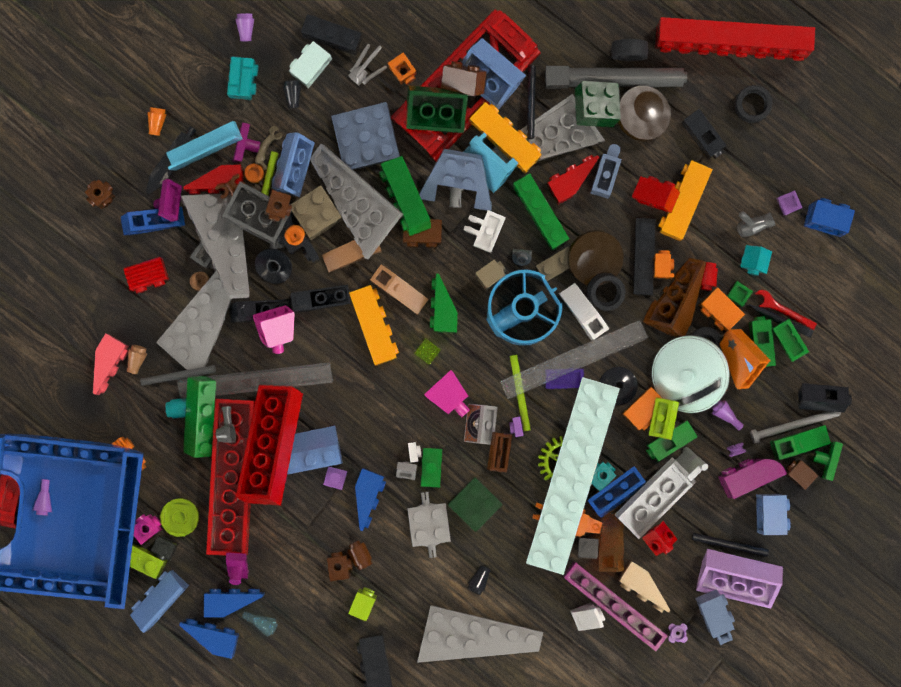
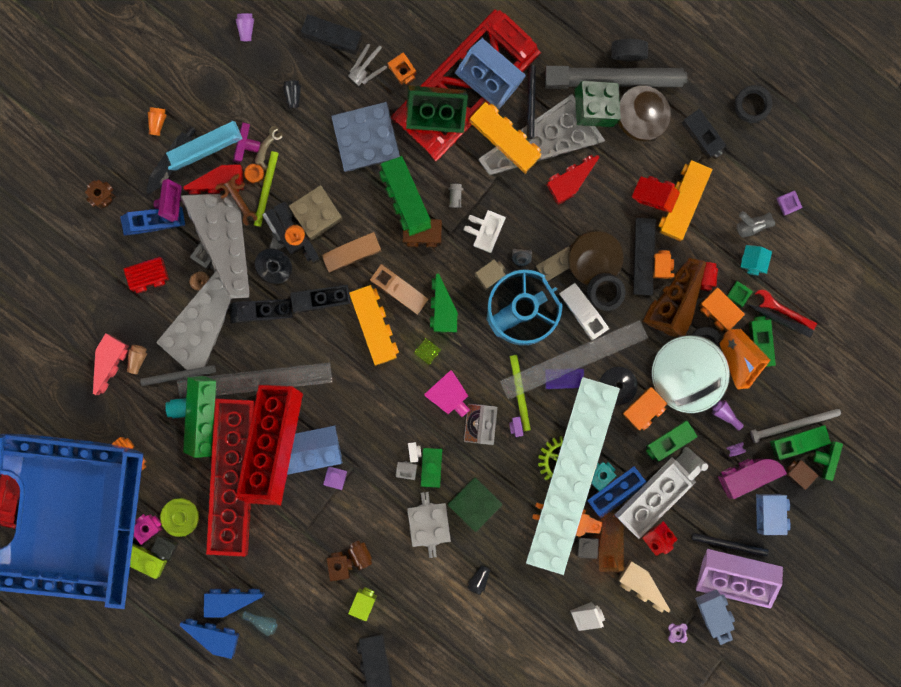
(43, 502): medium lavender cone -> none
(158, 600): medium blue slope -> none
(227, 432): dark grey bar -> none
(236, 567): magenta tile -> none
(242, 78): teal brick -> none
(248, 212): dark grey brick -> none
(275, 327): torso -> none
(278, 206): reddish brown brick -> none
(293, 164): medium blue slope -> none
(310, 64): light aqua brick -> none
(359, 204): light grey wing -> none
(366, 489): blue slope -> none
(459, 171): sand blue wing -> none
(463, 79): brick -> none
(464, 635): light grey wing -> none
(495, 168): medium azure panel -> none
(496, 452): reddish brown tile -> none
(540, 212): green brick -> none
(606, 172): sand blue brick -> none
(615, 606): magenta brick -> none
(663, 418): lime slope -> none
(734, 38): red brick -> none
(790, 340): green tile -> none
(824, 398): black brick -> none
(829, 217): blue brick -> none

